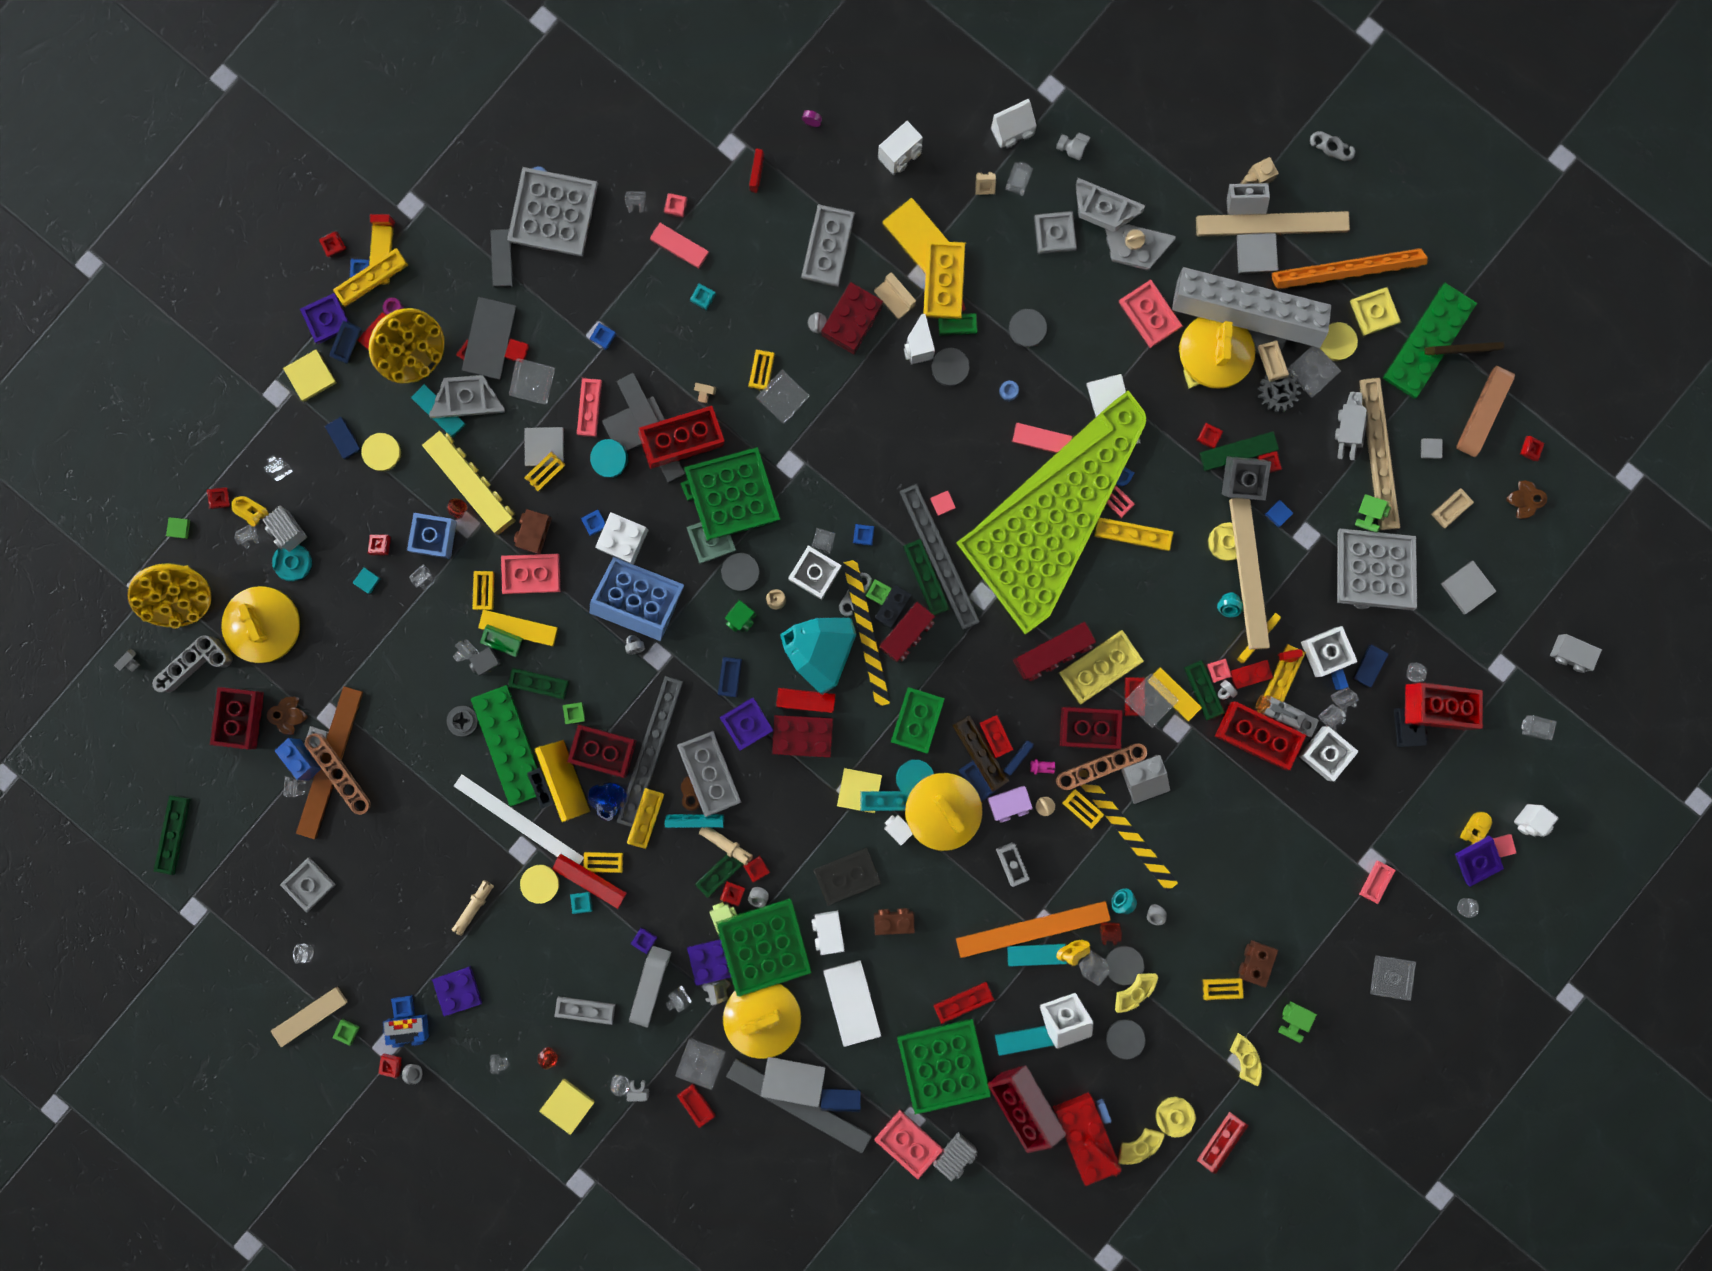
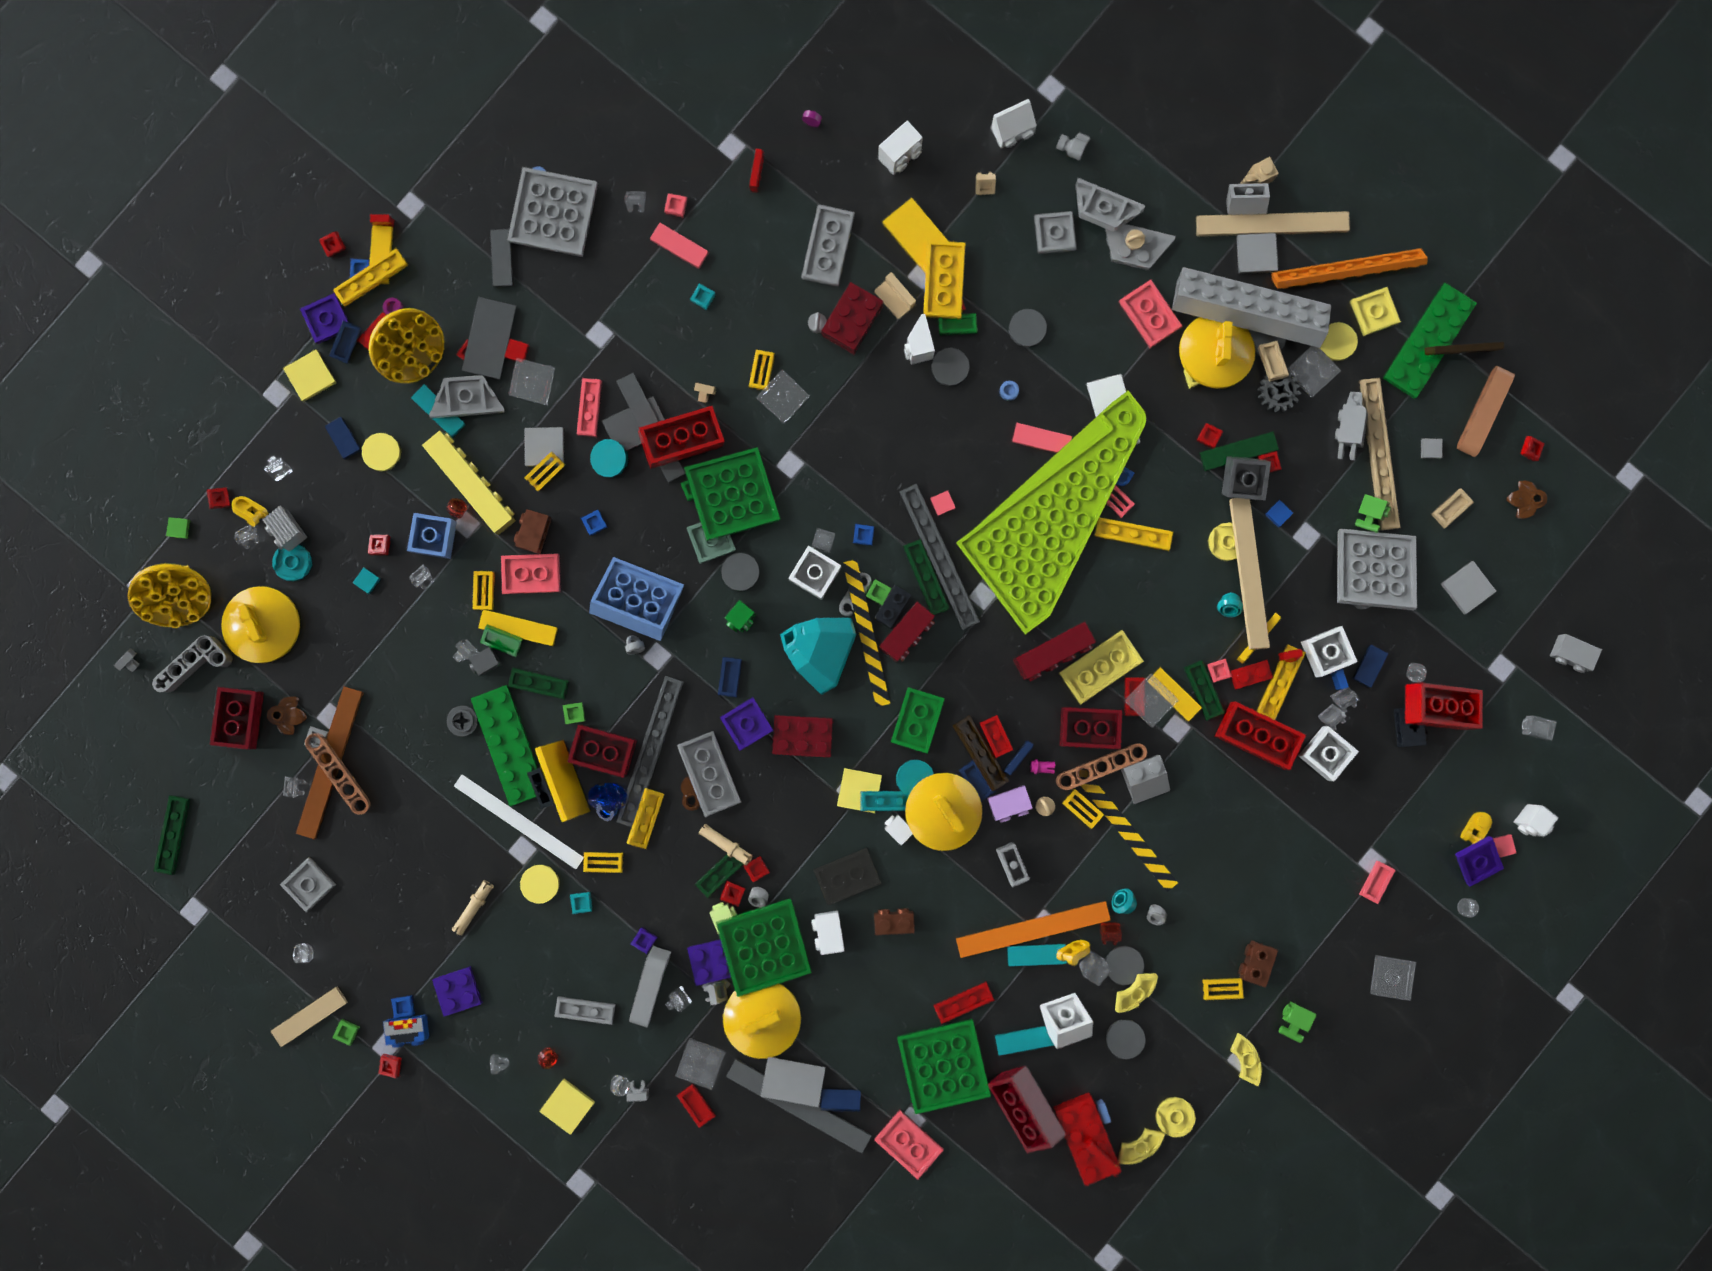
(298, 759): blue brick -> none
(412, 1074): light grey tile -> none
(589, 881): red tile -> none
(602, 336): blue tile -> none
(621, 538): white brick -> none
(694, 820): teal tile -> none
(776, 599): tan tile -> none
(805, 700): red slope -> none
(852, 1003): white tile -> none
(955, 1157): light grey brick -> none
(1019, 178): clear brick -> none
(1222, 1143): red slope -> none
(1229, 689): light grey tile -> none
(1286, 715): light grey plate -> none
(1324, 146): light grey piece -> none

